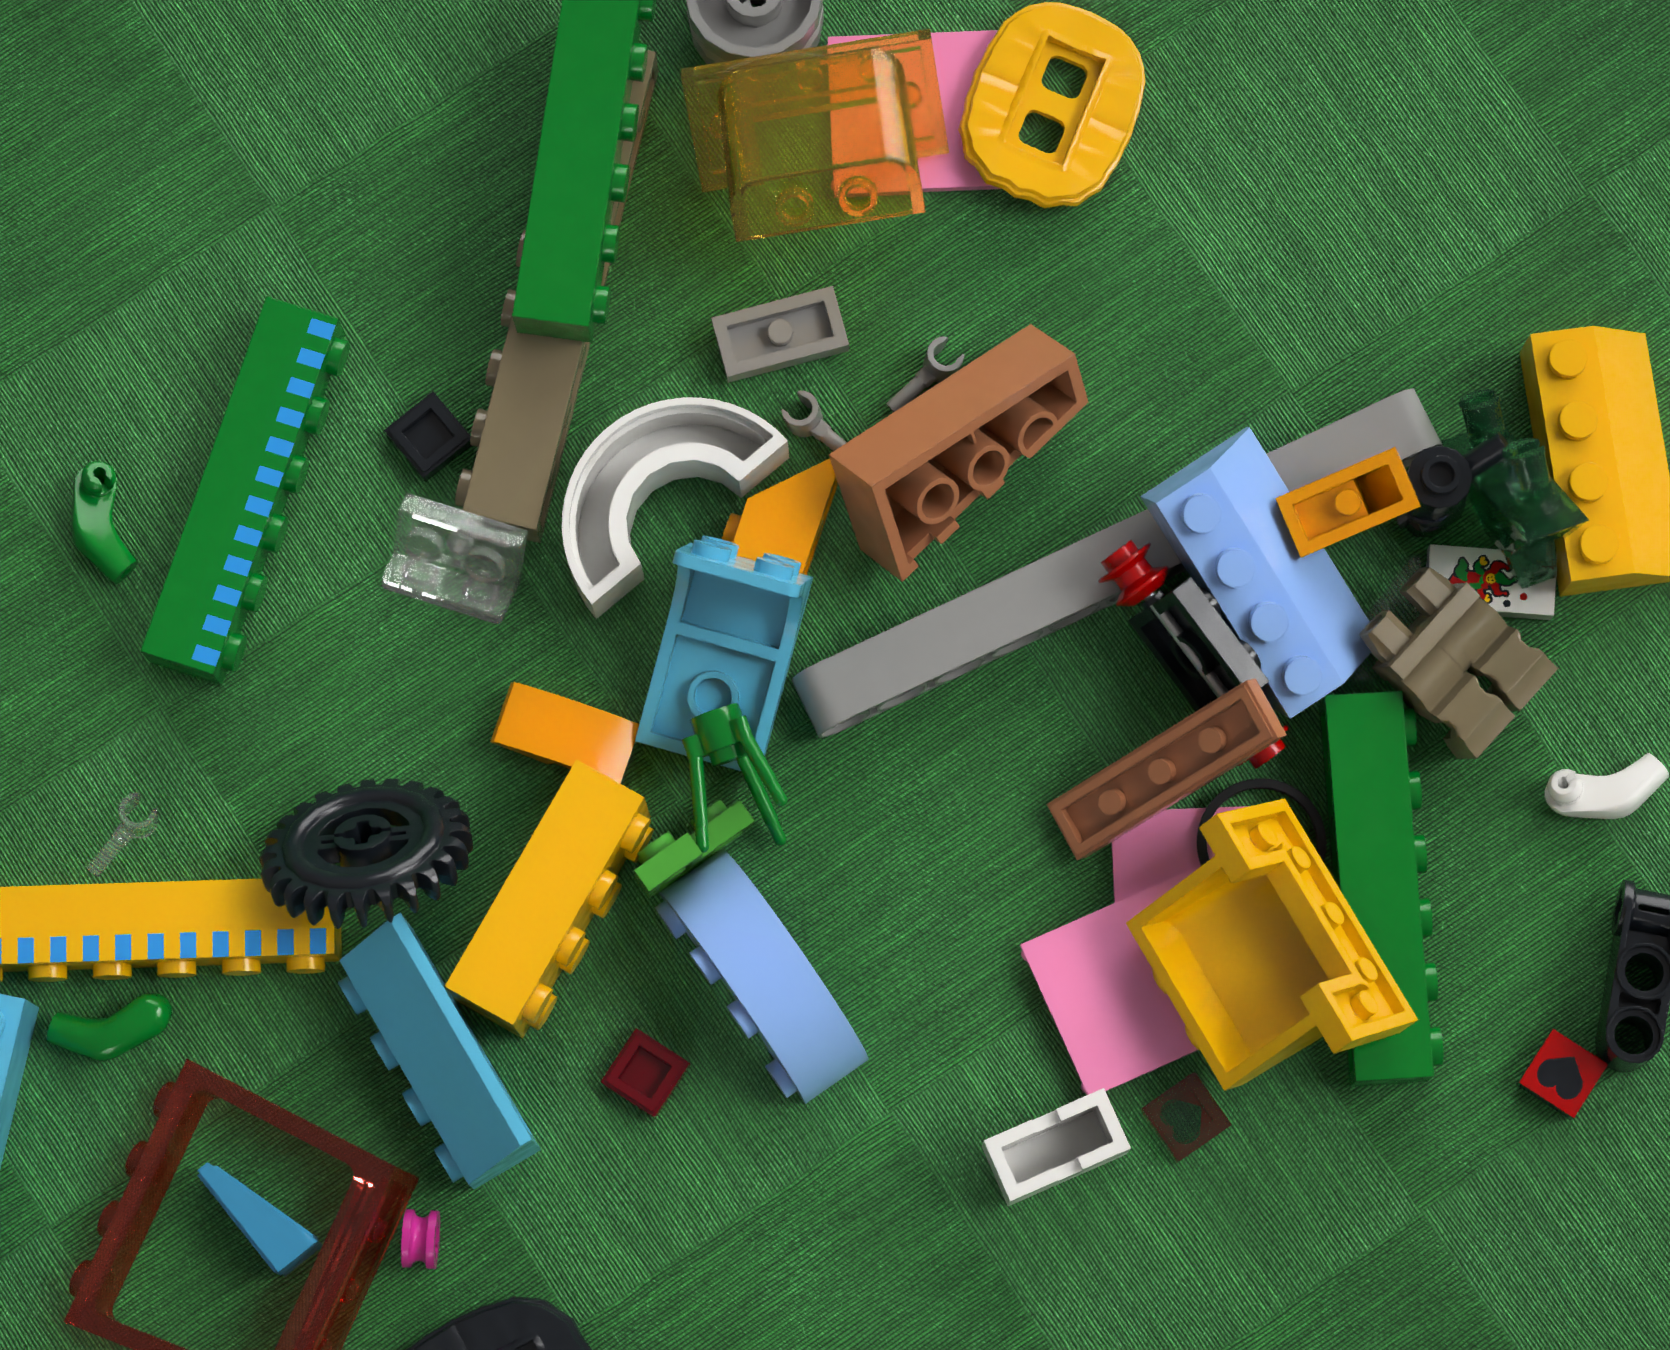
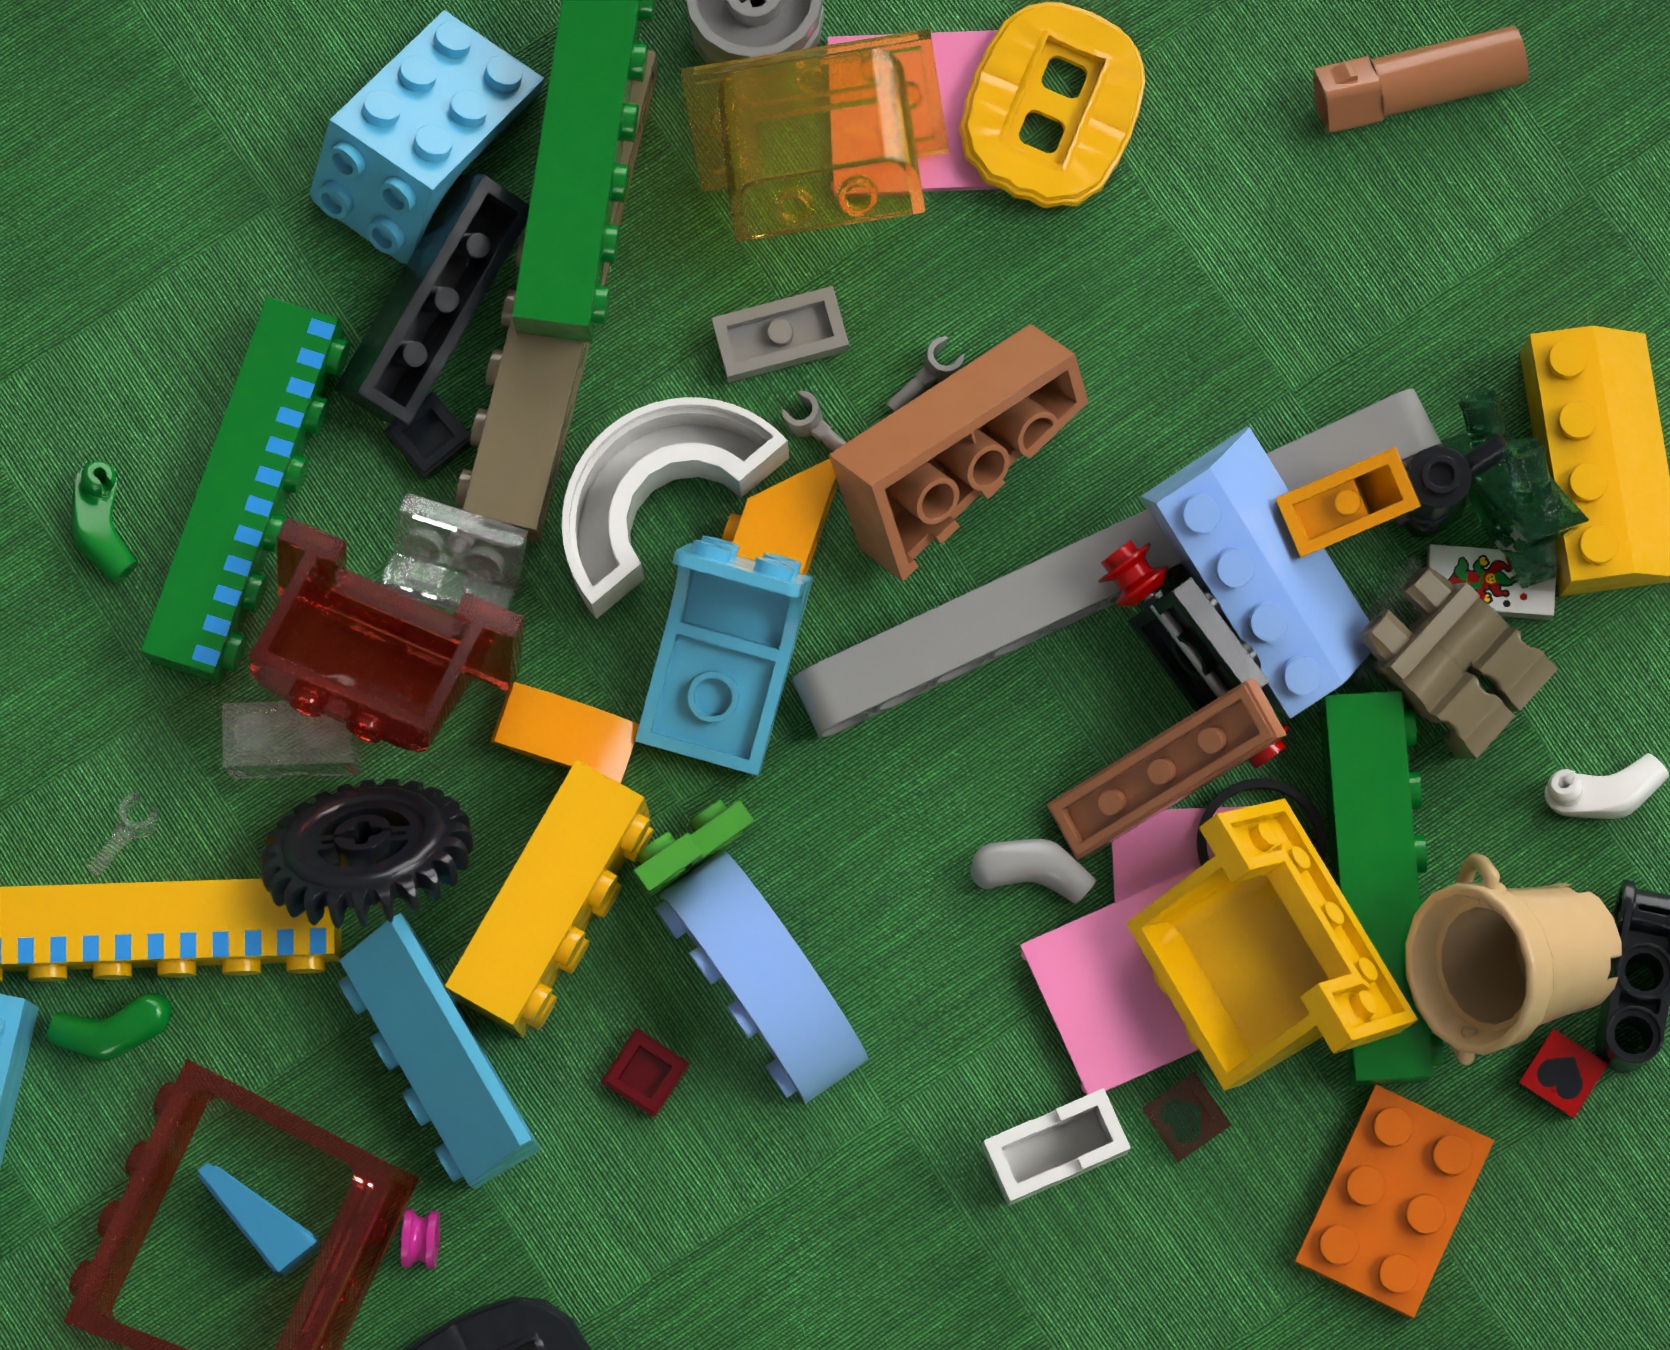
(280, 741): none -> clear brick
(371, 652): none -> clear red windscreen
(416, 131): none -> medium azure bracket
(434, 299): none -> black brick
(725, 738): green plant -> none
(1031, 861): none -> light grey arm
(1374, 88): none -> nougat piece
(1393, 1201): none -> orange plate
(1505, 960): none -> tan piece

